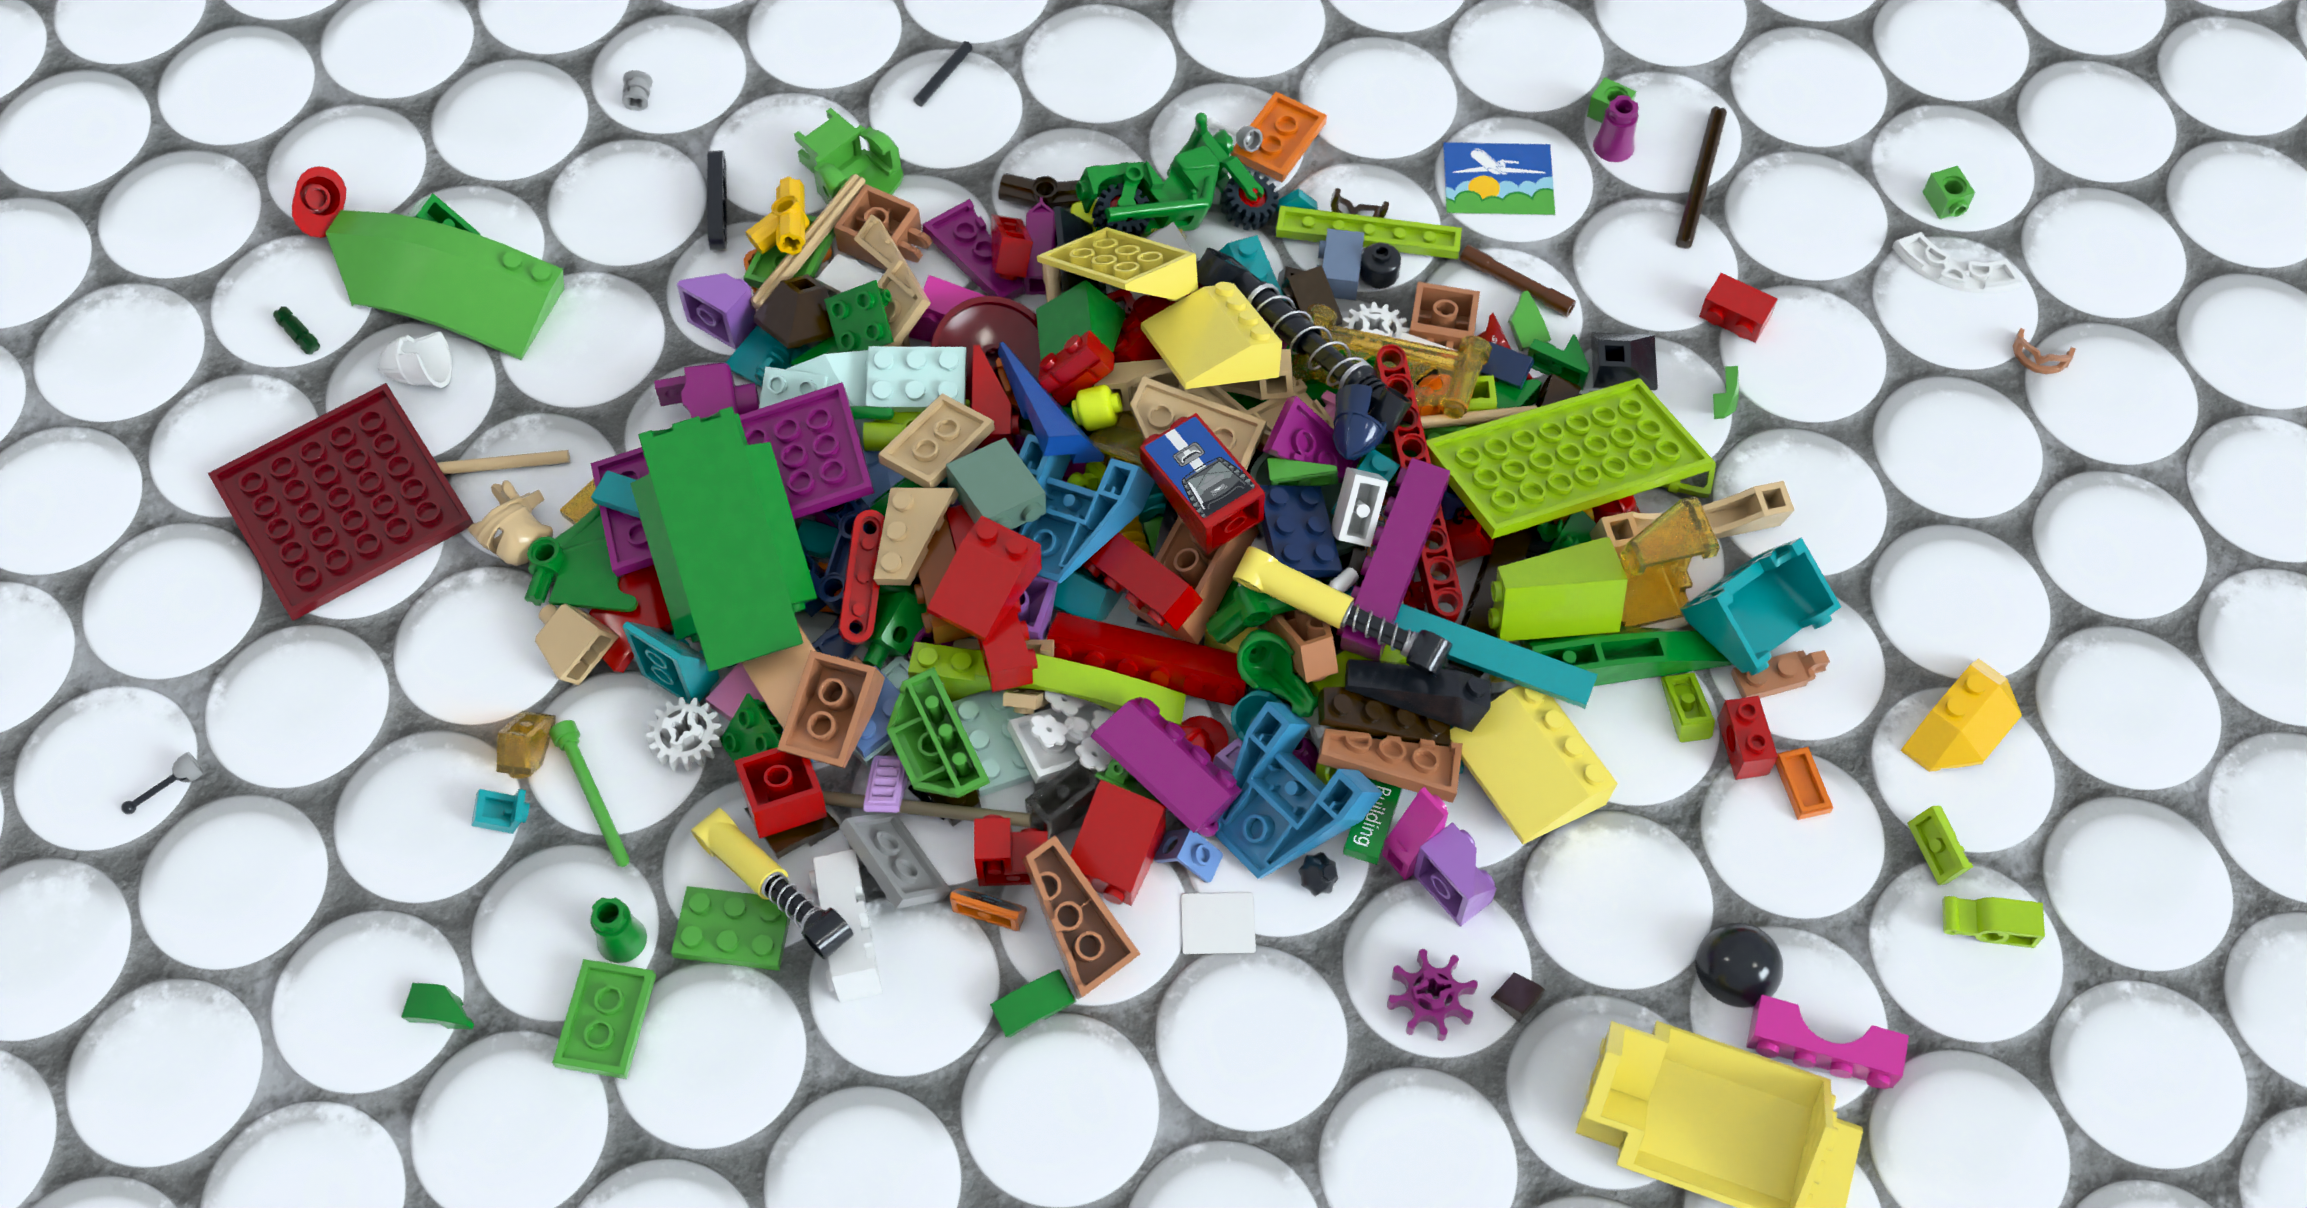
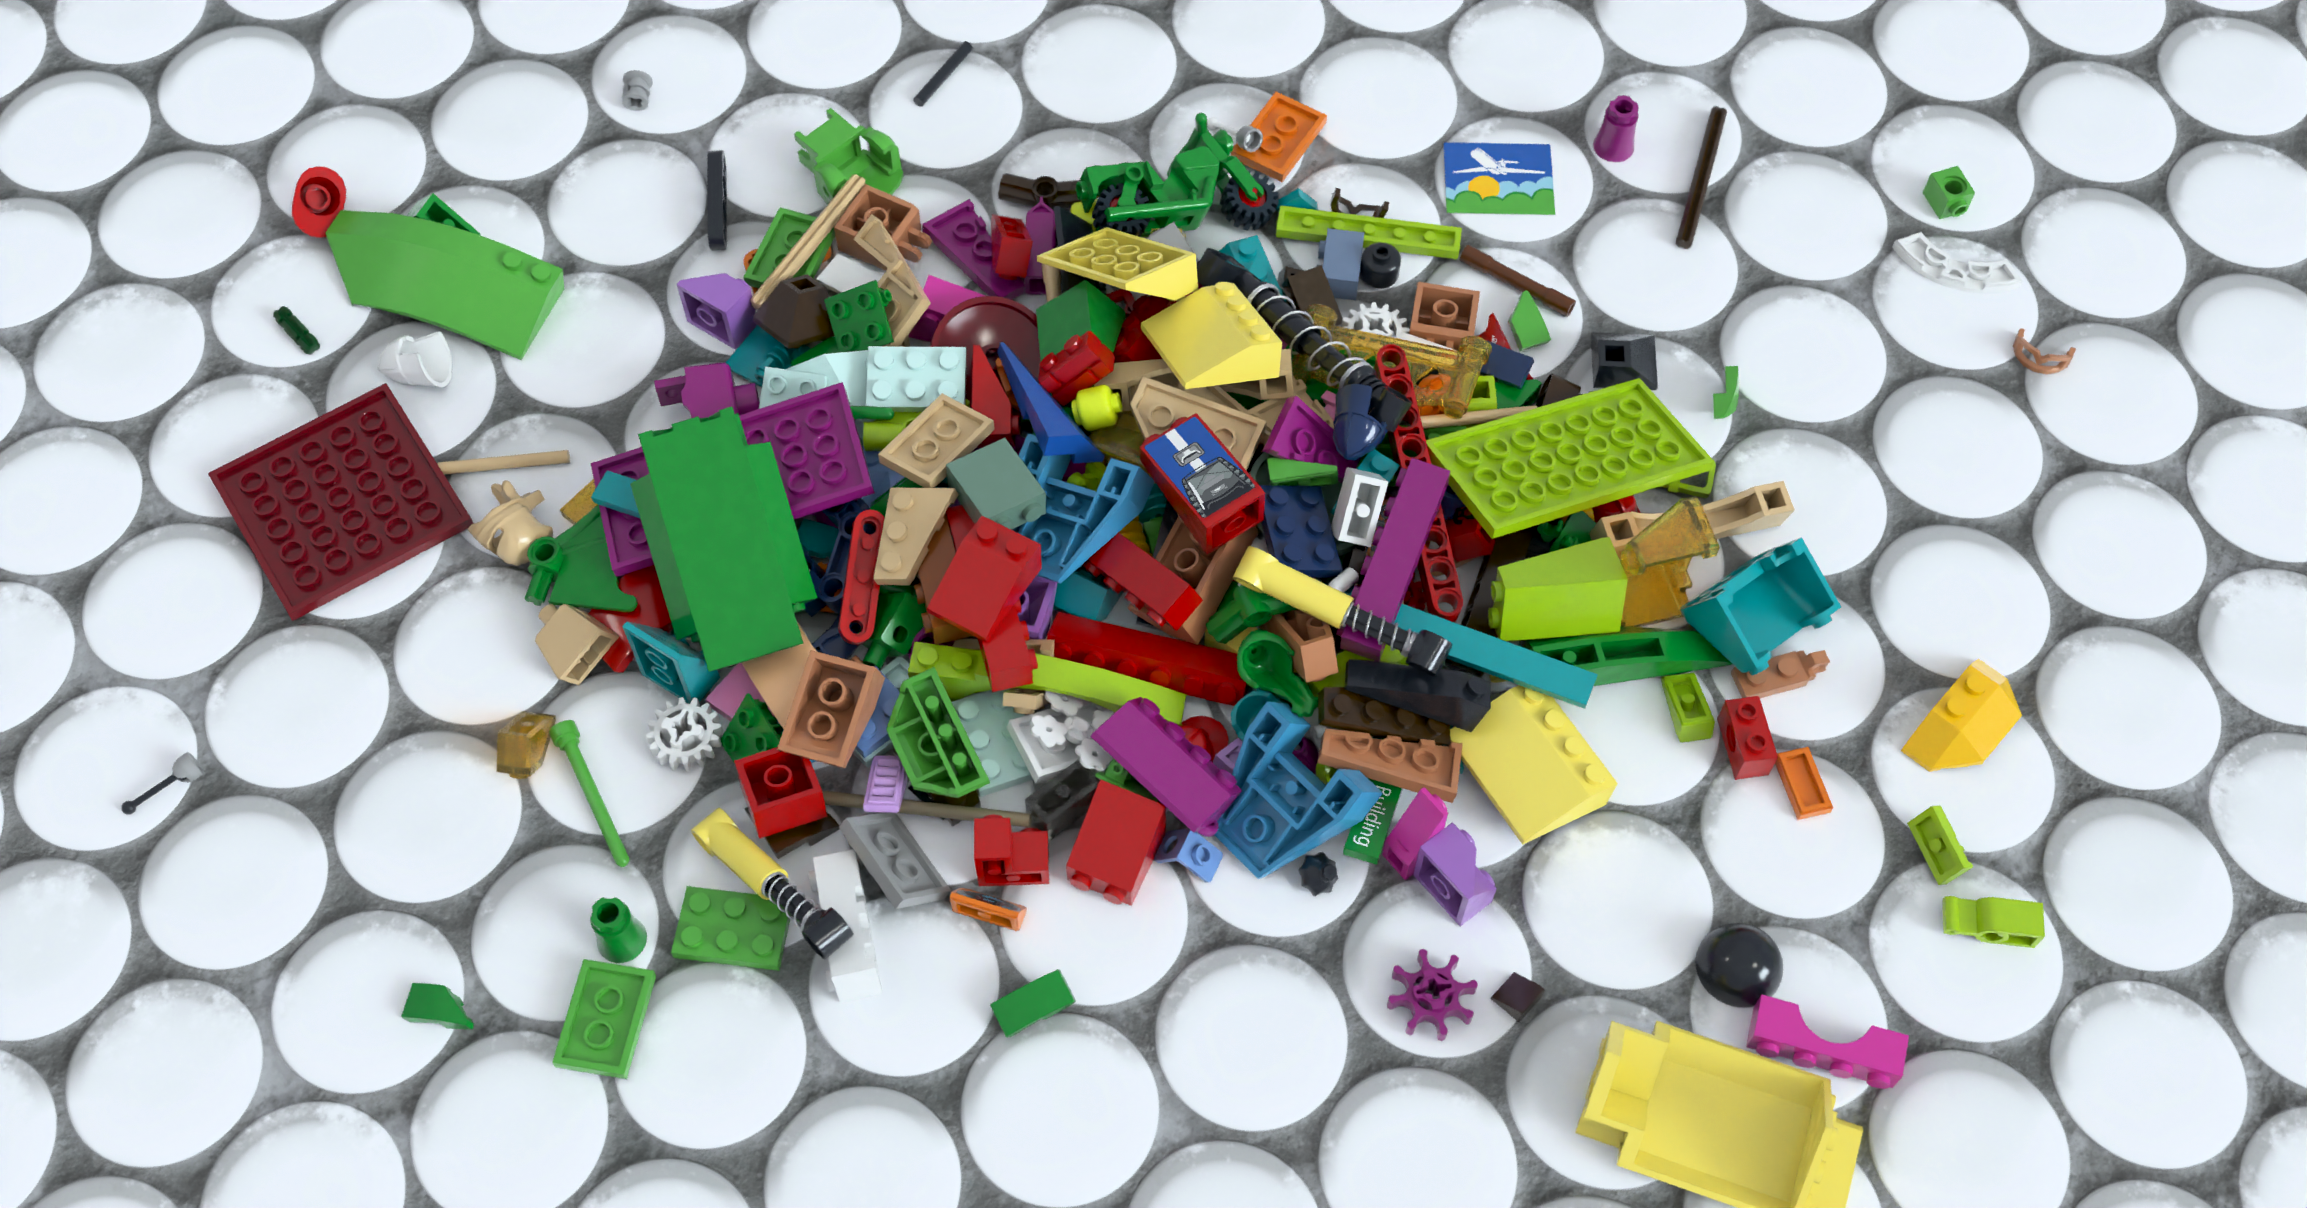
(500, 810): teal bracket -> none
(785, 223): yellow piece -> none
(1079, 921): nougat wedge -> none
(1218, 923): white sticker -> none
(1566, 364): green slope -> none
(1606, 92): bright green brick -> none
(1738, 307): red brick -> none

